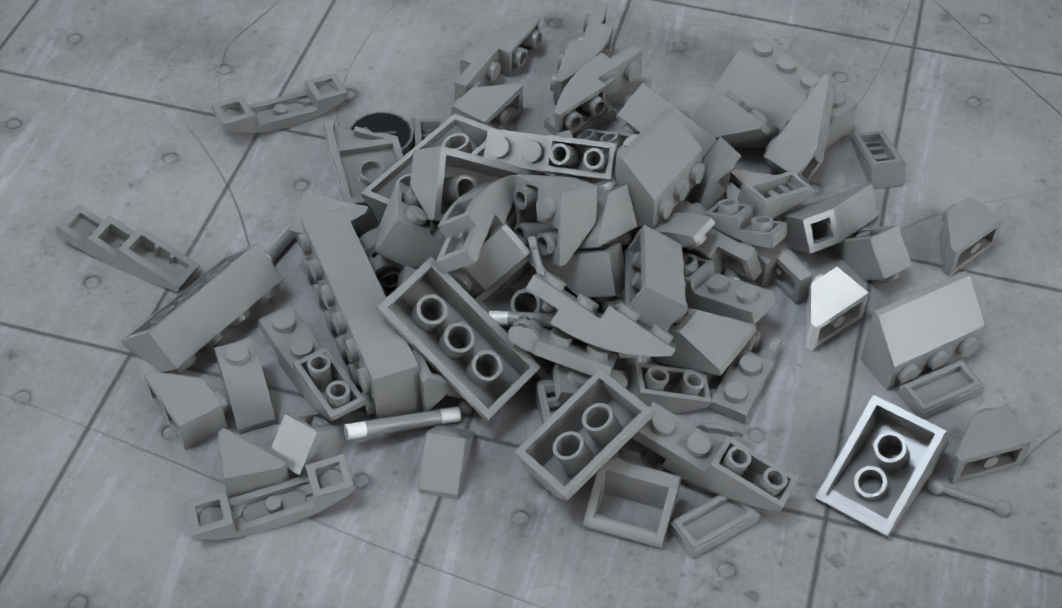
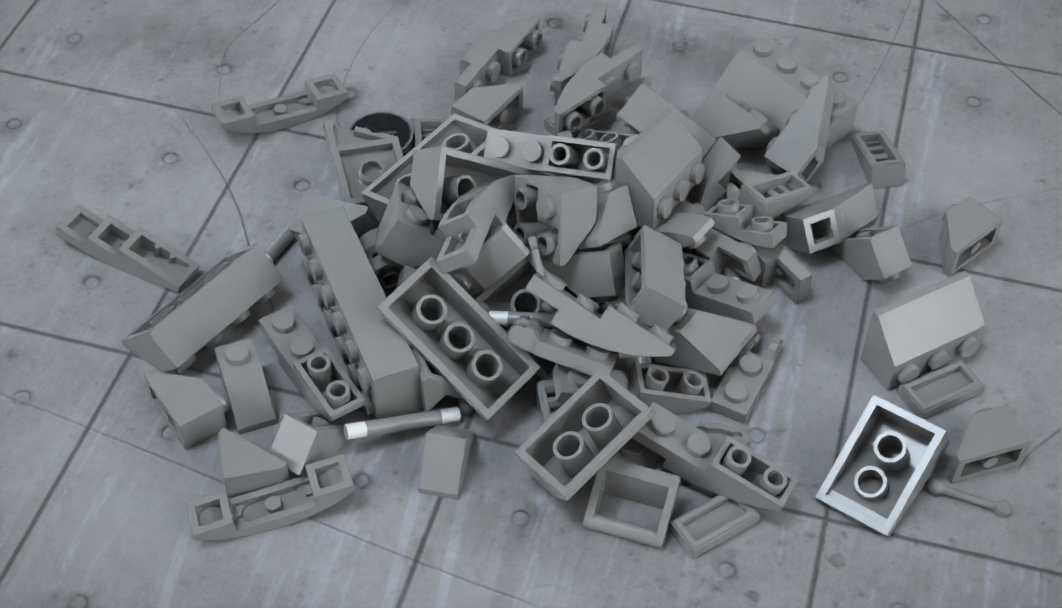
(832, 306): white slope -> none

